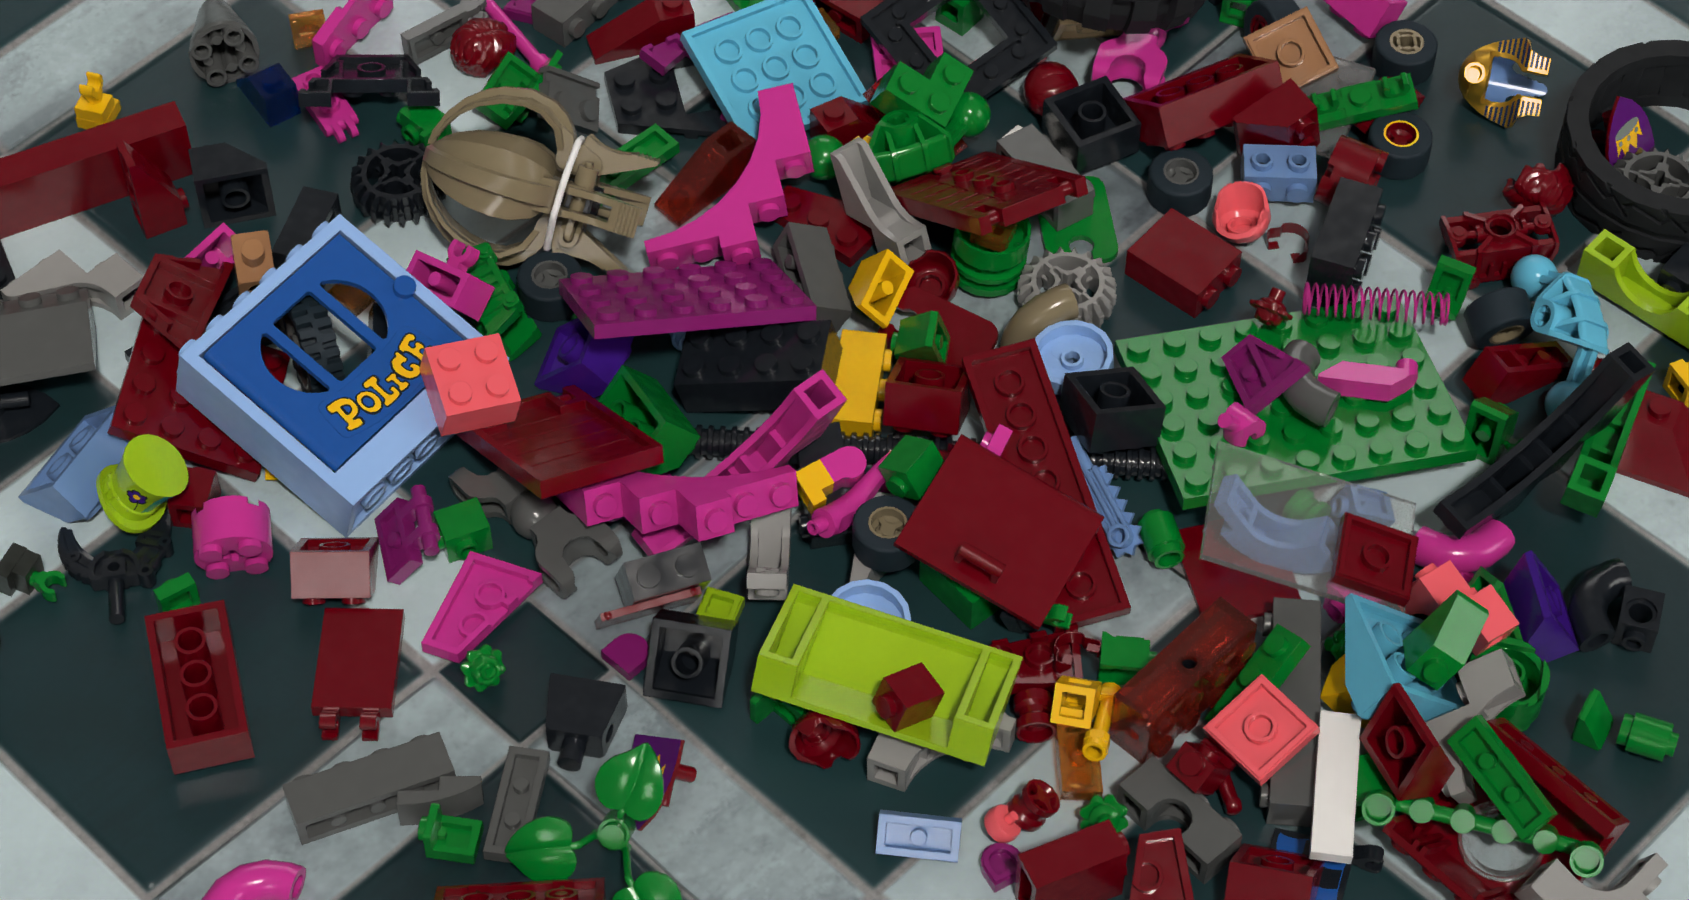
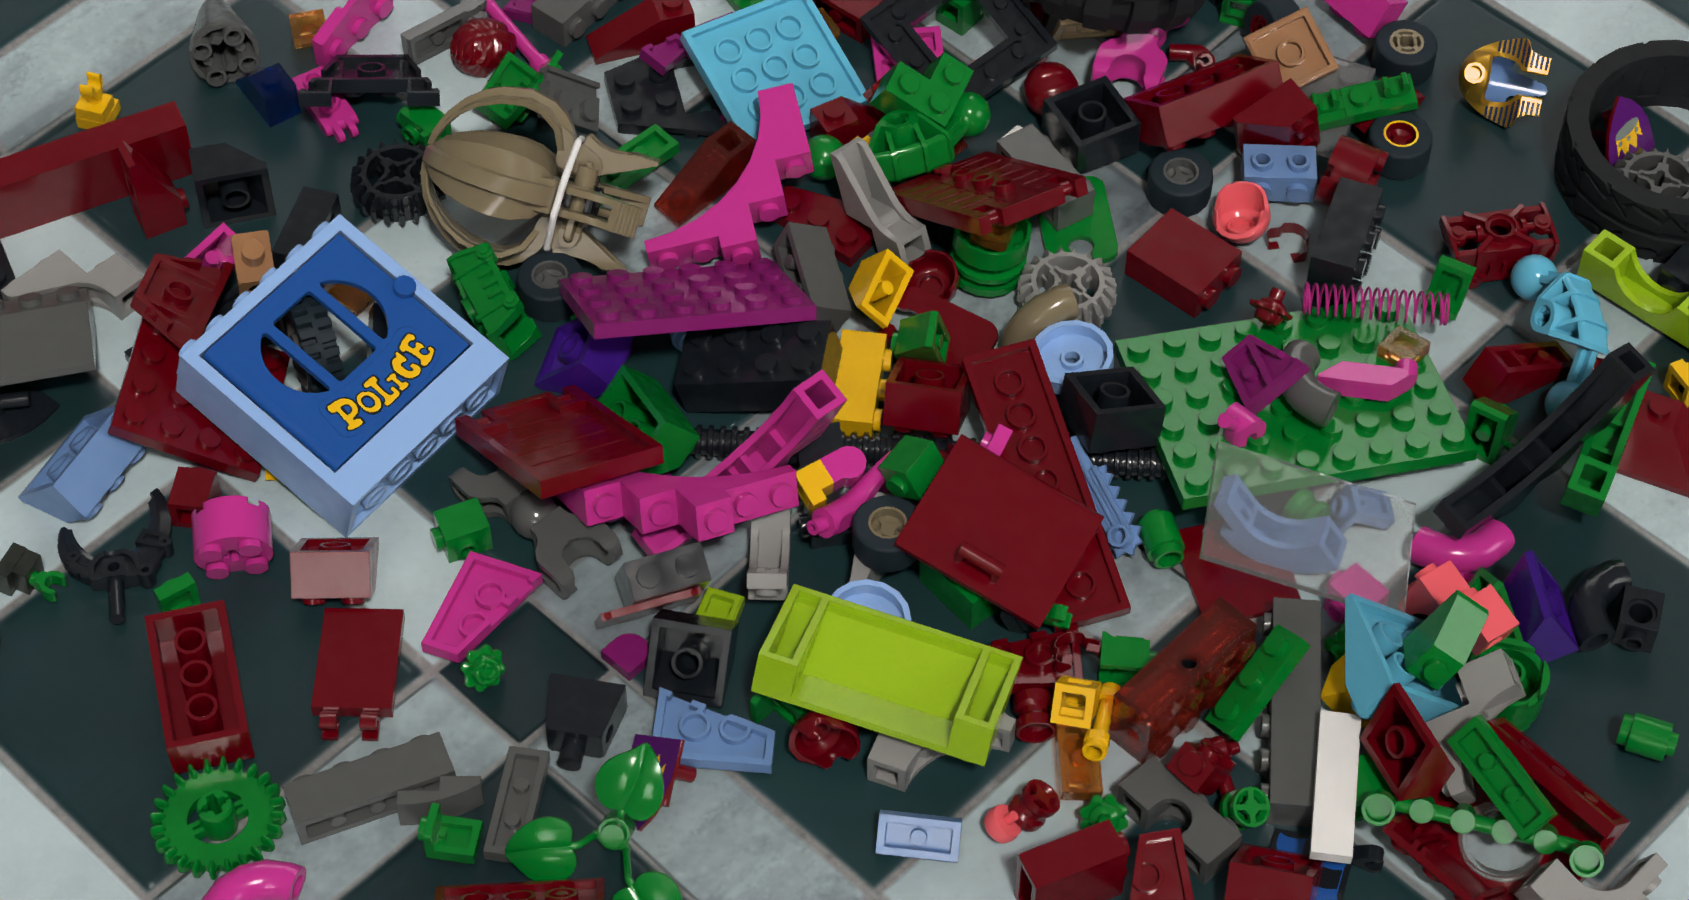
(143, 481): lime hat -> none
(218, 818): none -> green gear
(400, 539): magenta plate -> none
(451, 281): dark pink brick -> none
(470, 384): coral brick -> none
(712, 738): none -> medium blue wing
(908, 697): dark red brick -> none
(999, 865): magenta tile -> none
(1194, 54): none -> dark red arm
(1253, 804): none -> green wheel
(1261, 730): coral tile -> none
(1374, 559): dark red tile -> none
(1403, 344): none -> clear orange tile
(1499, 317): black wheel -> none
(1540, 185): dark red hair -> none
(1593, 722): green slope -> none

